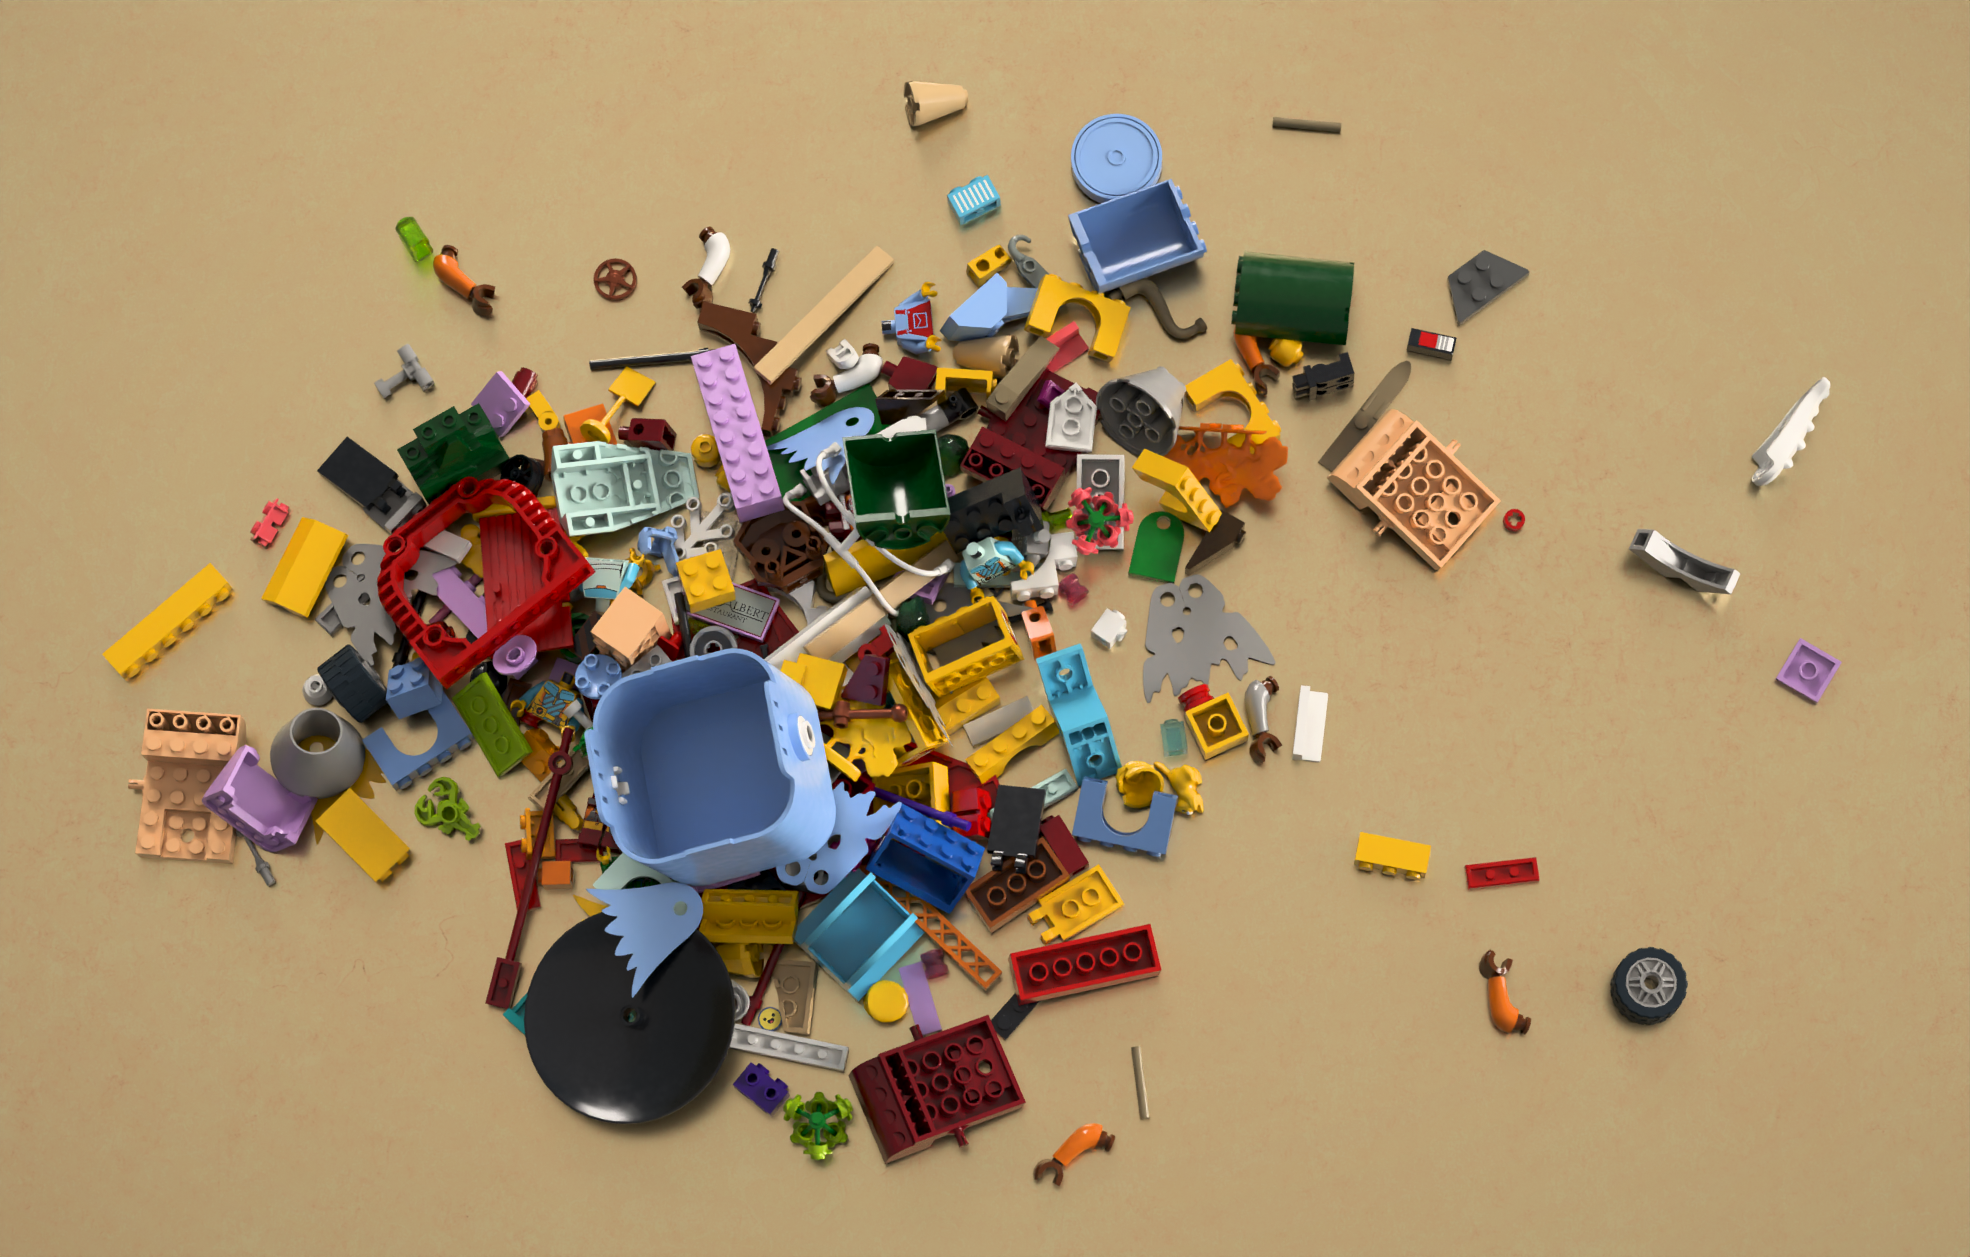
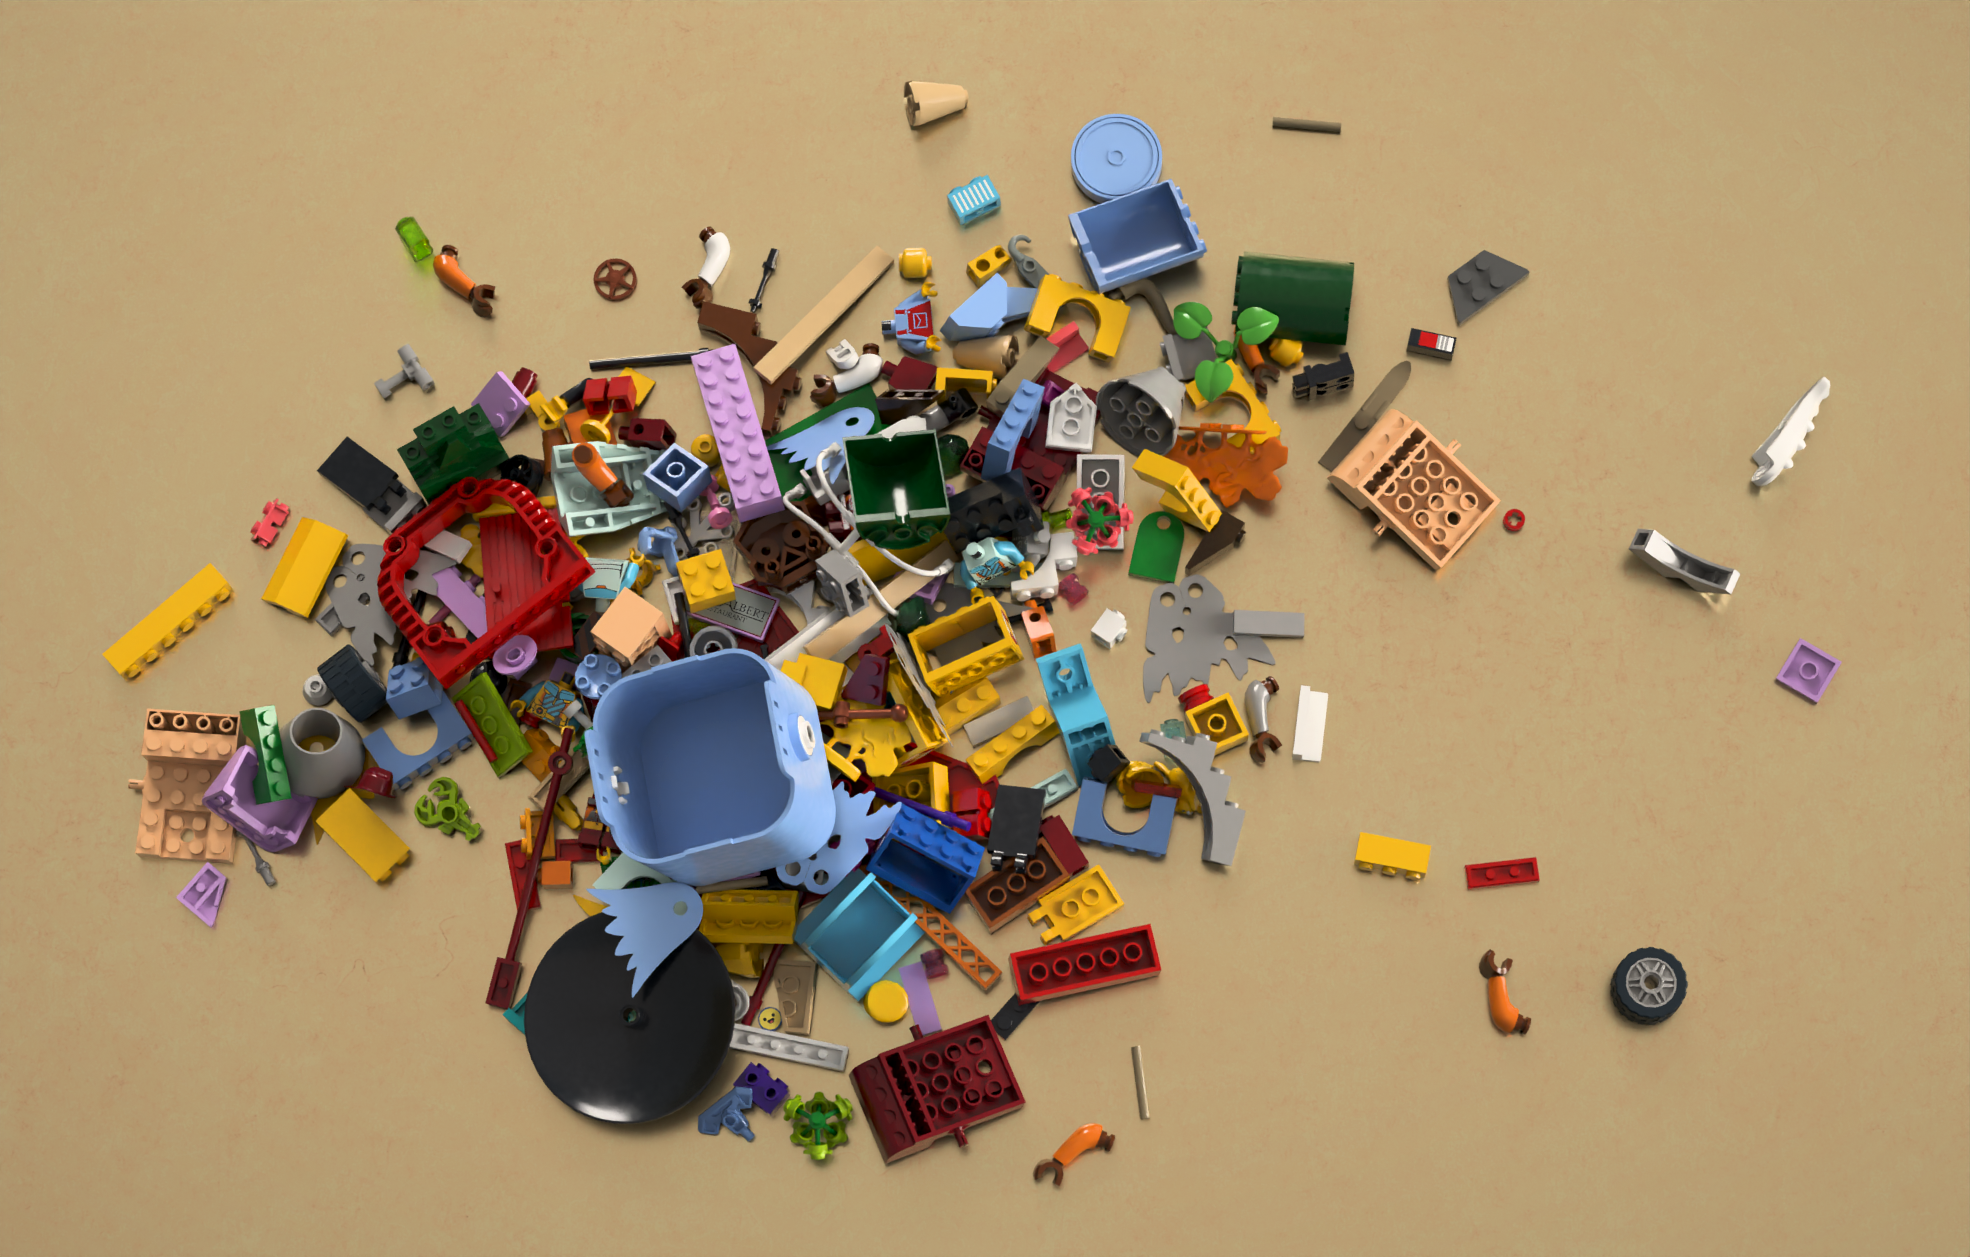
(204, 893): none -> lavender wing
(272, 779): none -> green arch
(377, 781): none -> dark red piece
(476, 731): none -> red bar
(559, 405): none -> piece
(600, 476): none -> piece
(601, 392): none -> red piece
(675, 517): none -> black piece
(677, 477): none -> medium blue brick
(720, 516): none -> bright pink wheel
(728, 1113): none -> medium blue piece
(733, 884): none -> dark tan bar
(842, 583): none -> light grey brick
(914, 263): none -> yellow head
(1017, 421): none -> medium blue arch
(1108, 763): none -> black brick
(1156, 788): none -> clear red tile
(1186, 354): none -> light grey bracket
(1216, 377): none -> bright green plant
(1220, 817): none -> light grey arch
(1268, 623): none -> light grey tile

